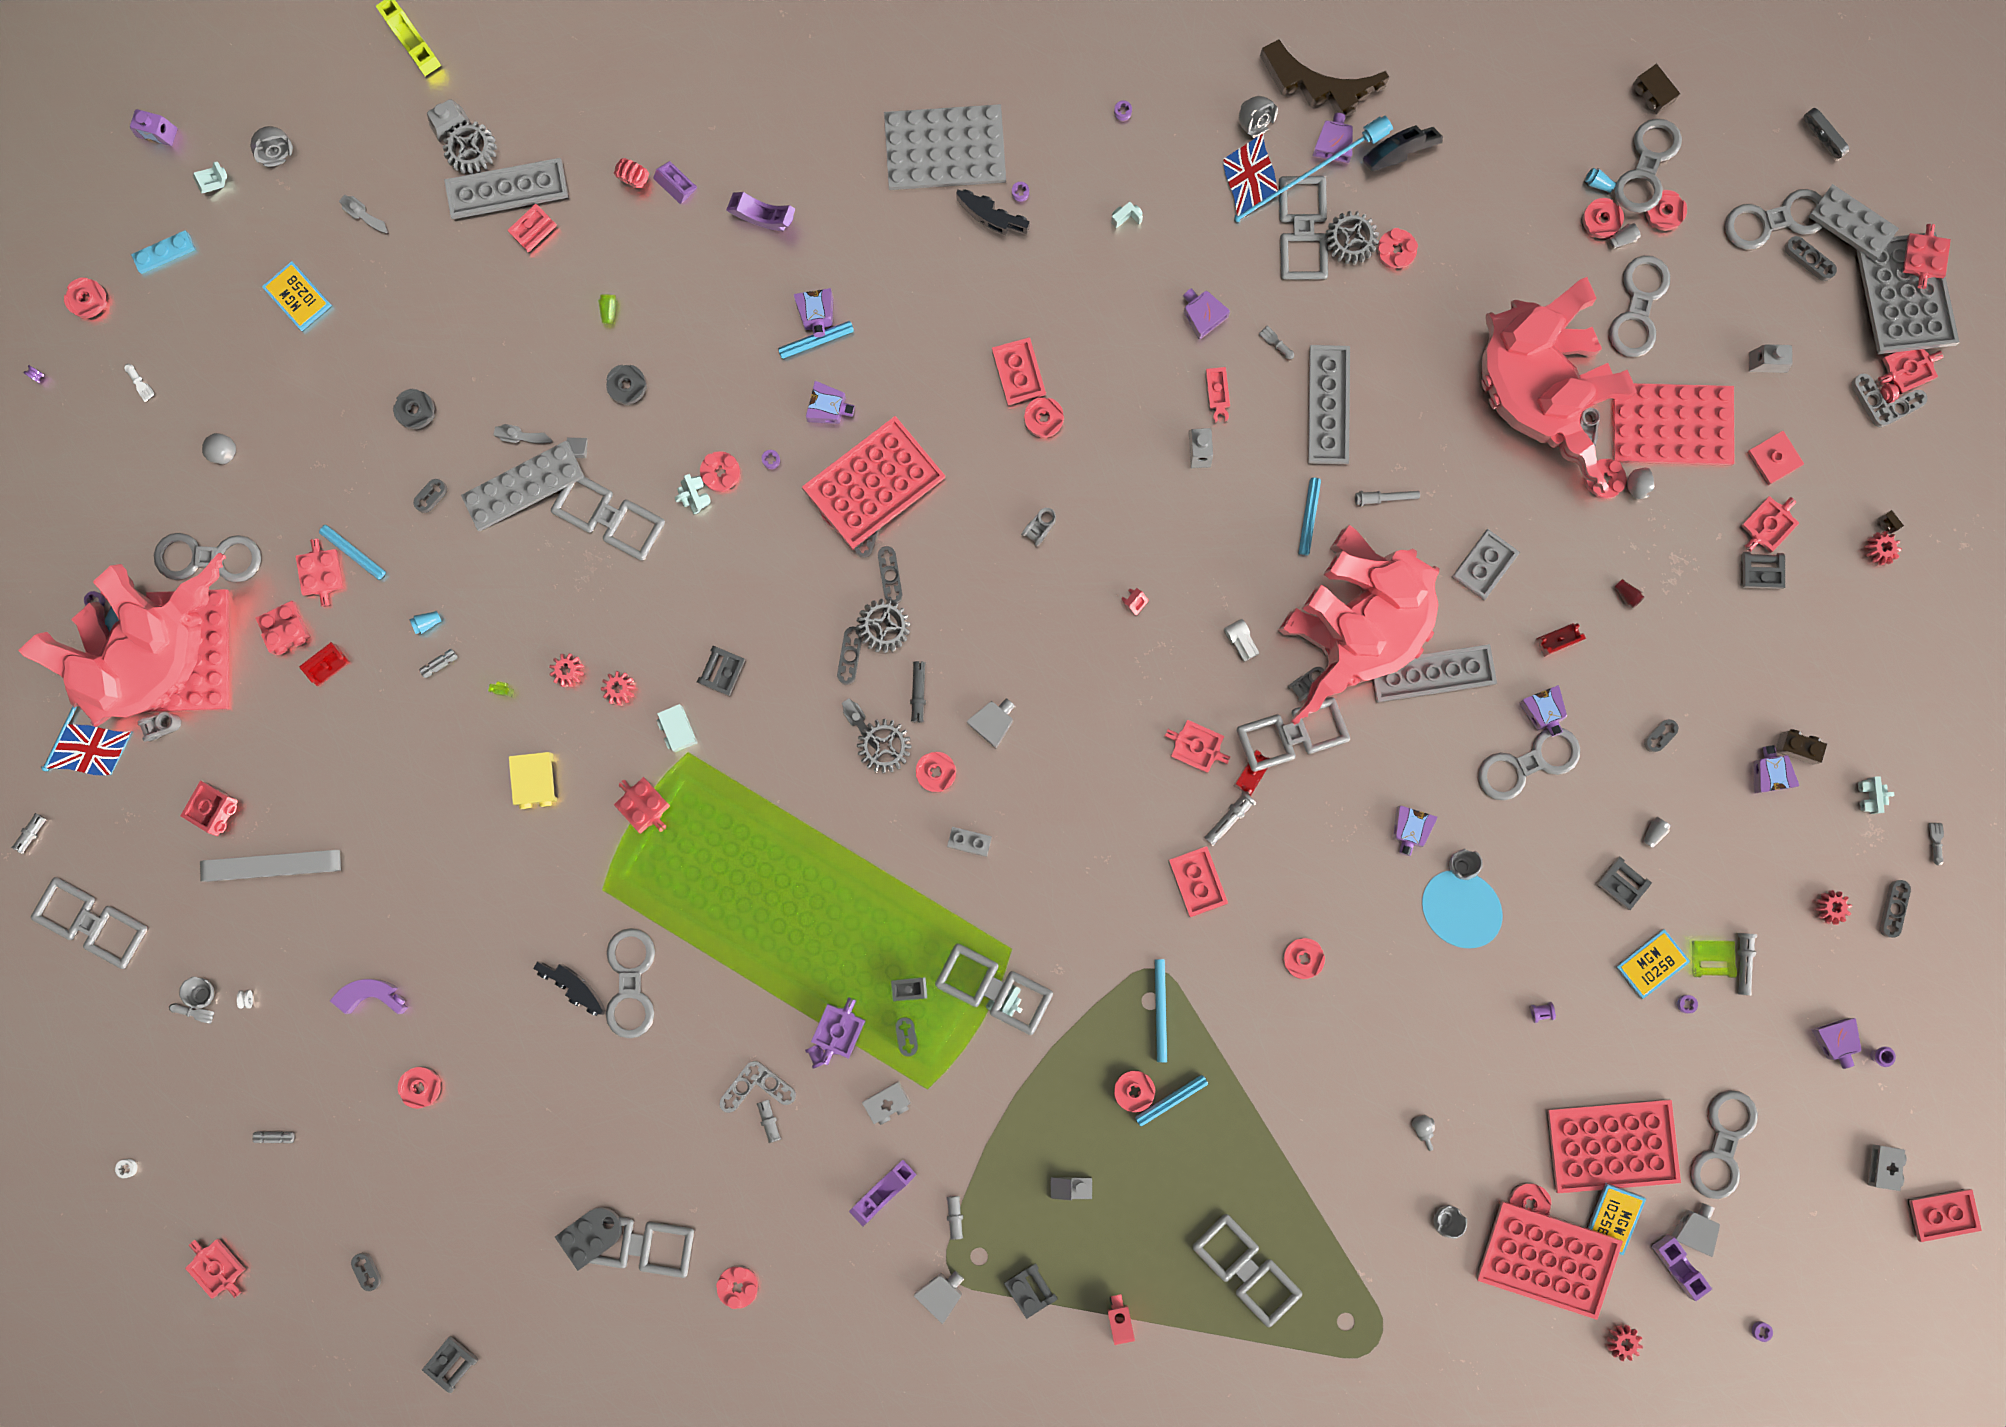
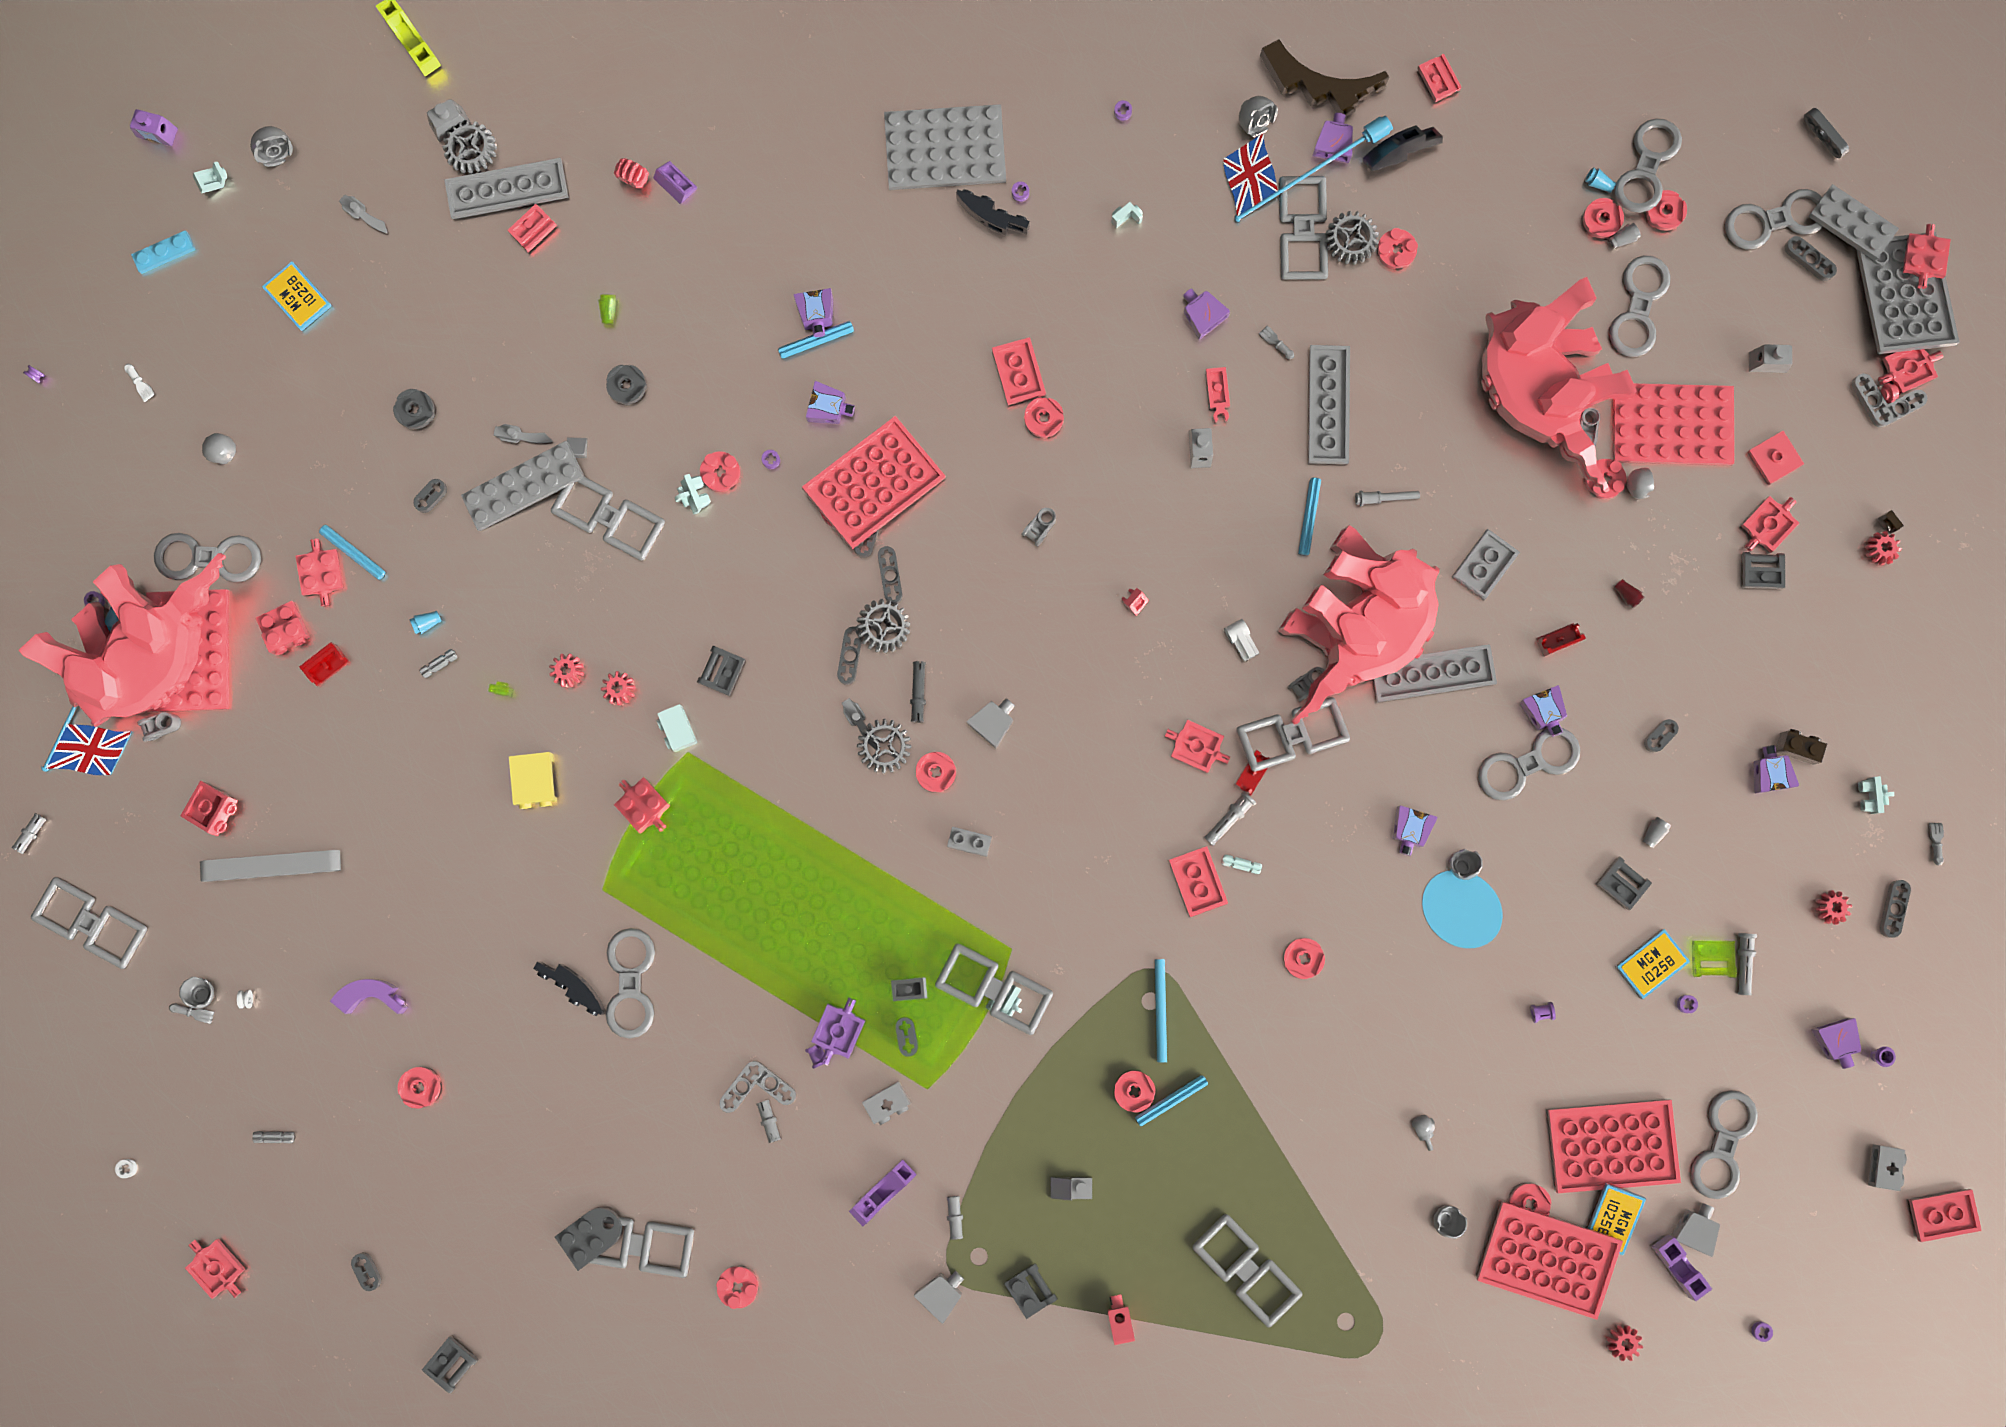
(96, 300): coral plate -> none
(760, 213): medium lavender arch -> none
(1241, 864): none -> light aqua axle
(1439, 77): none -> coral plate
(1656, 89): dark brown brick -> none

